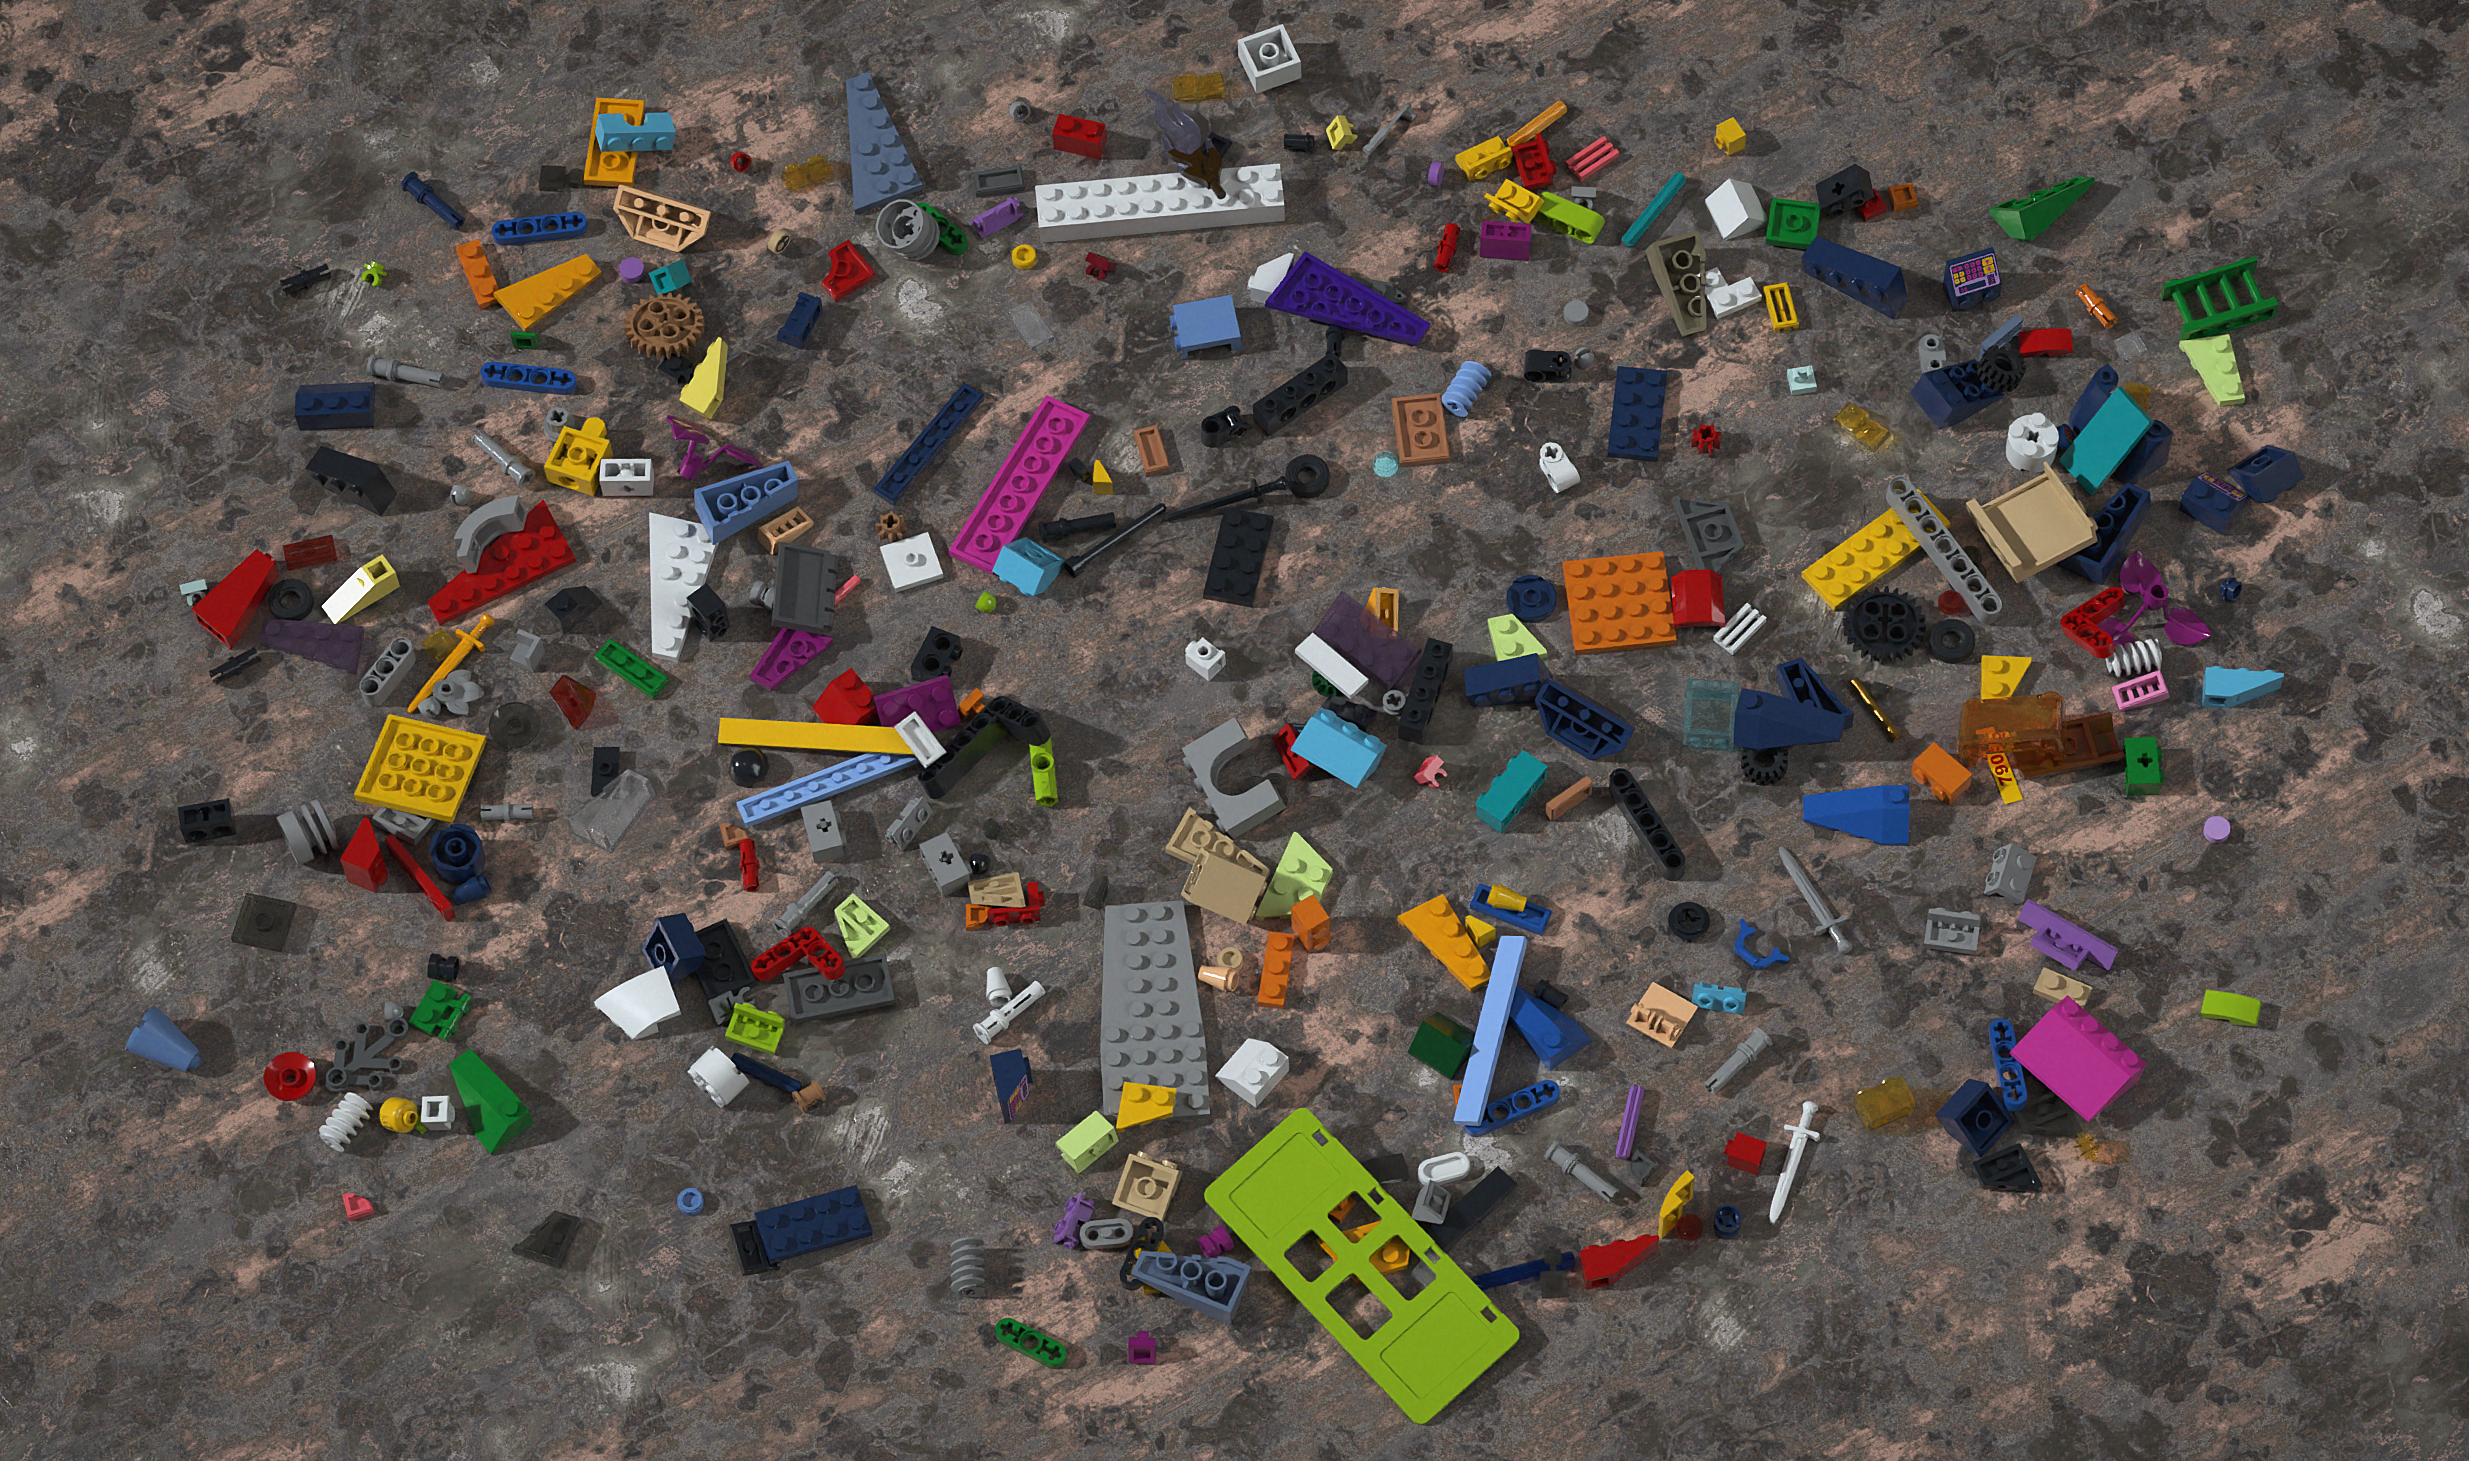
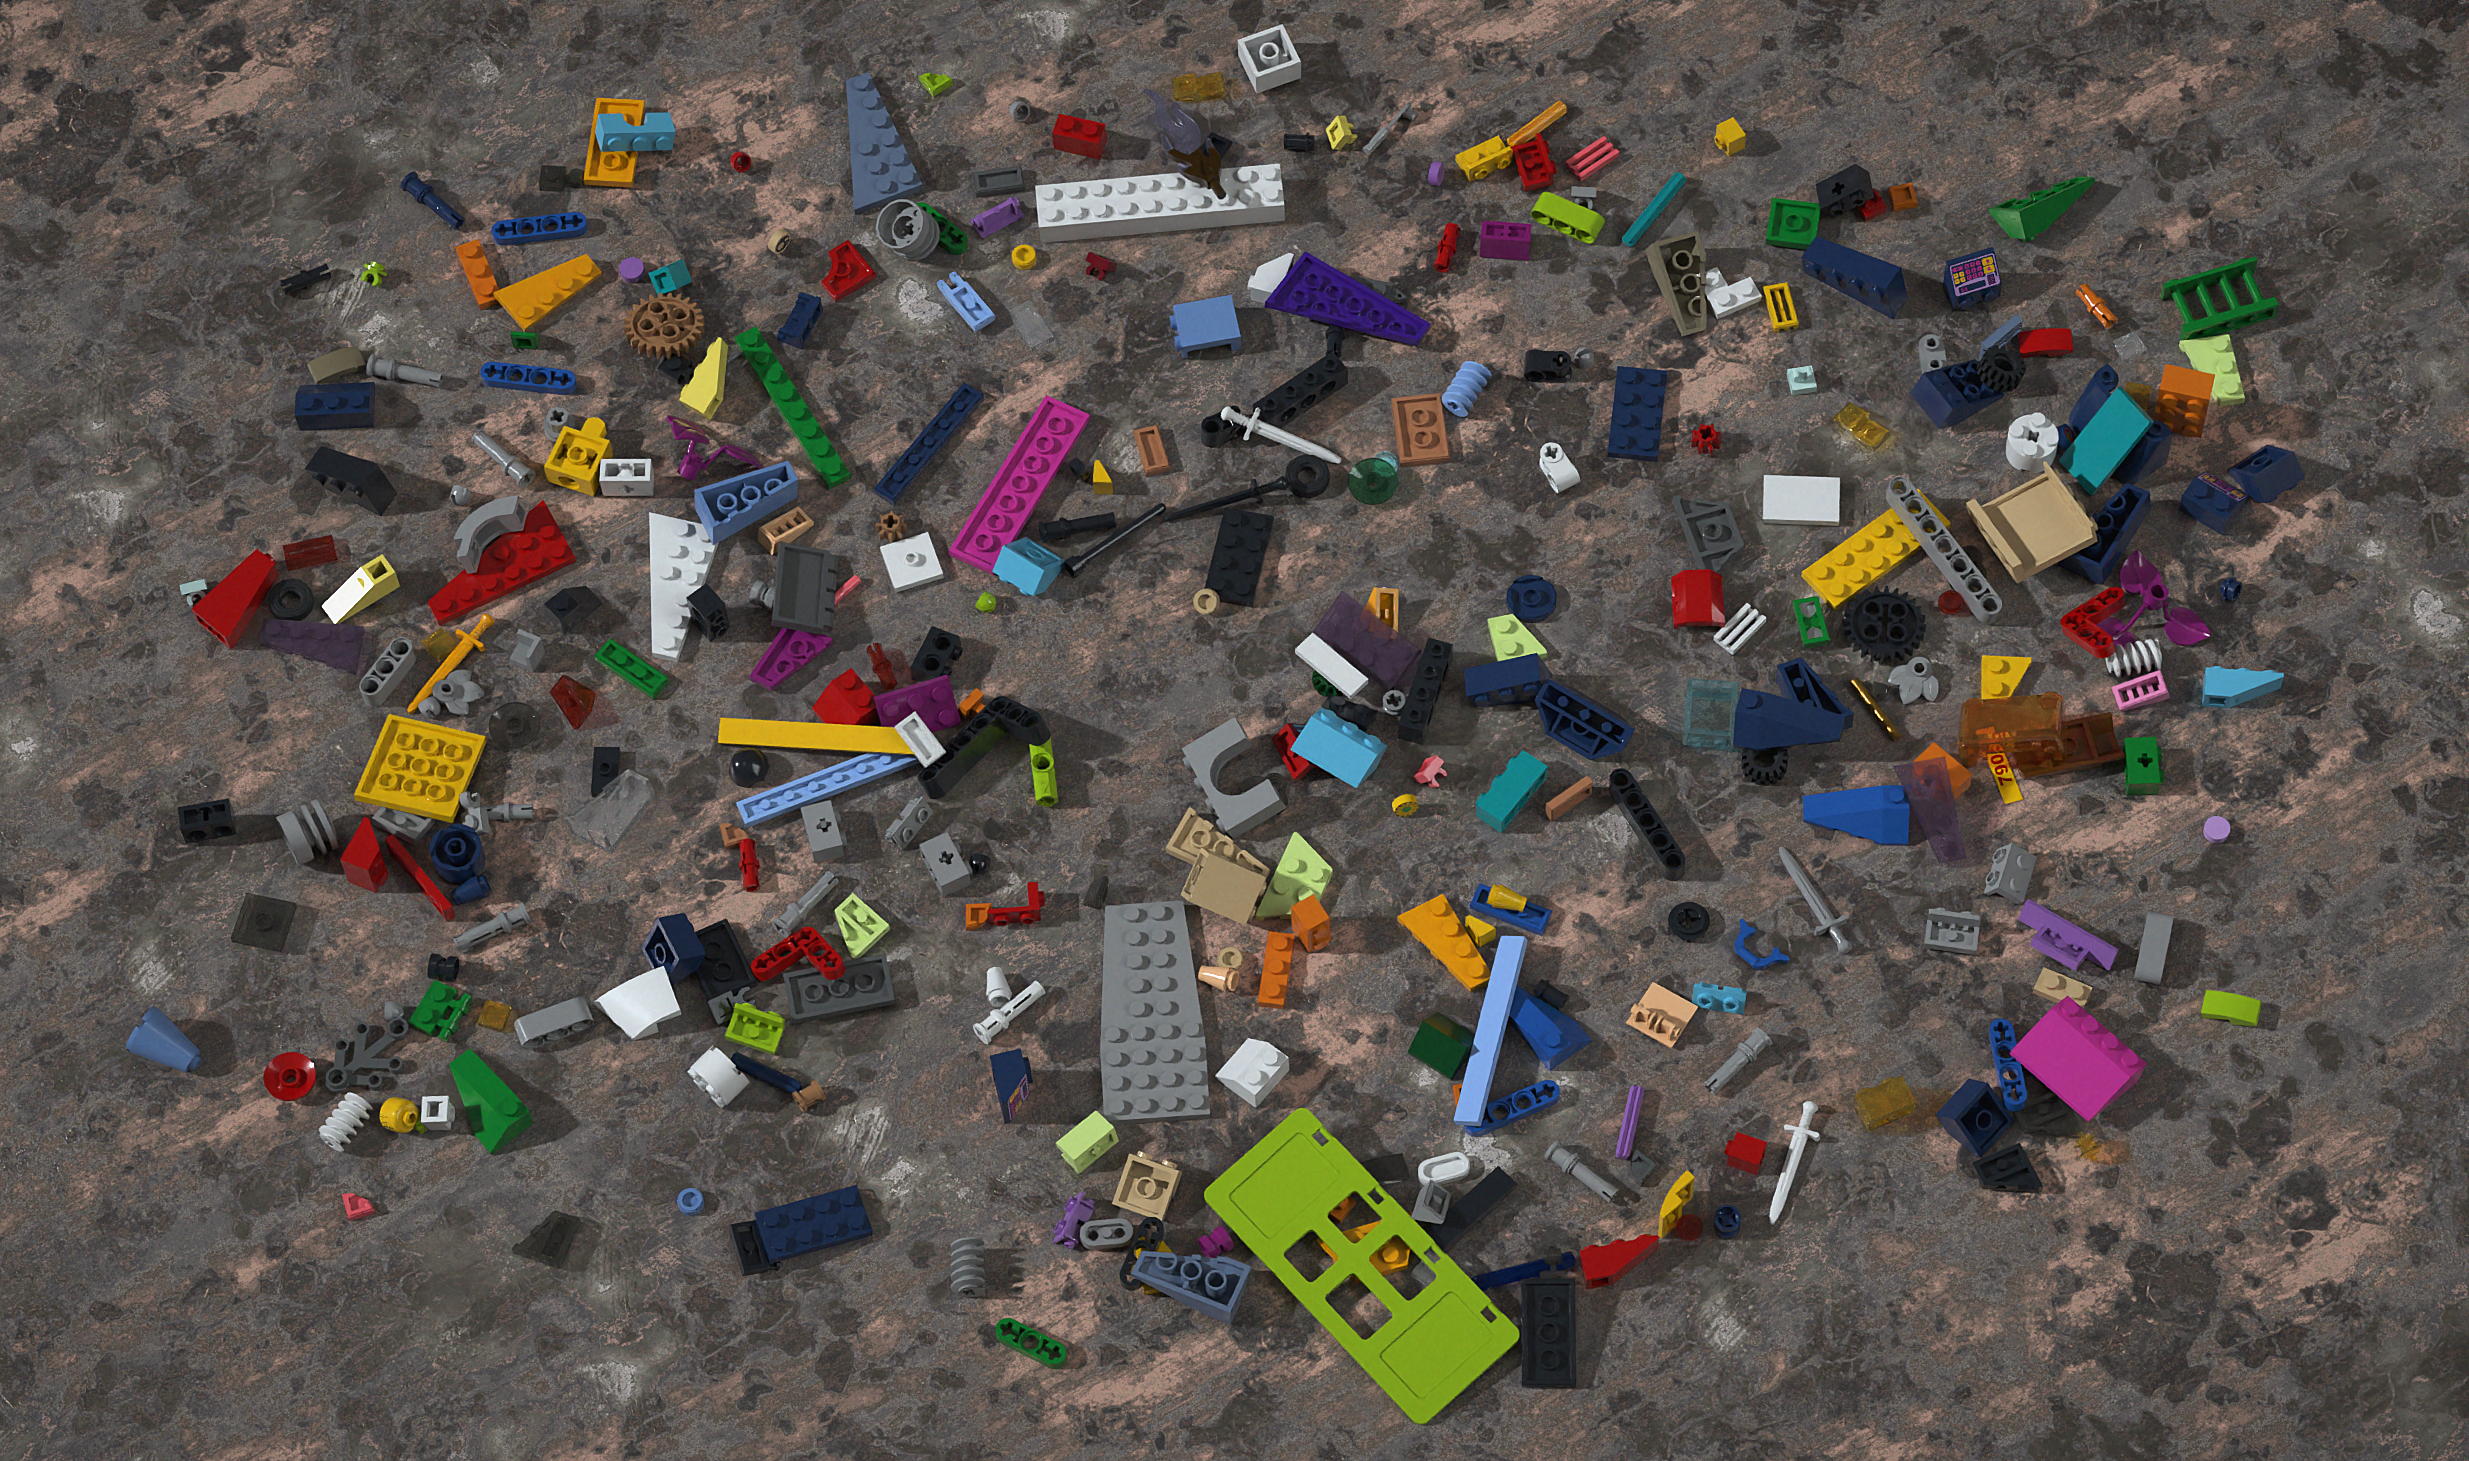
(234, 666): black pin -> none
(334, 364): none -> dark tan slope
(475, 816): none -> light grey plate
(494, 1016): none -> clear yellow tile
(503, 923): none -> light grey pin
(553, 1023): none -> light grey beam
(660, 218): light nougat wedge -> none
(792, 408): none -> green plate
(797, 173): clear yellow hinge -> none
(882, 666): none -> clear red axle
(935, 83): none -> lime tile
(967, 302): none -> light blue hinge
(997, 891): tan wing -> none
(1142, 1349): magenta tile -> none
(1144, 1104): yellow wing -> none
(1206, 601): none -> tan tile
(1208, 664): white brick -> none
(1277, 434): none -> white sword
(1371, 471): none -> clear green dish
(1405, 805): none -> yellow tile
(1515, 201): yellow bracket -> none
(1548, 1333): none -> black tile
(1576, 313): light grey tile -> none
(1619, 603): orange plate -> none
(1736, 209): white slope -> none
(1801, 500): none -> white tile
(1810, 622): none -> green piece
(1913, 683): none -> light grey plate
(1933, 802): none -> wing
(1948, 655): black tyre -> none
(2153, 947): none -> light grey beam
(2184, 400): none -> orange brick

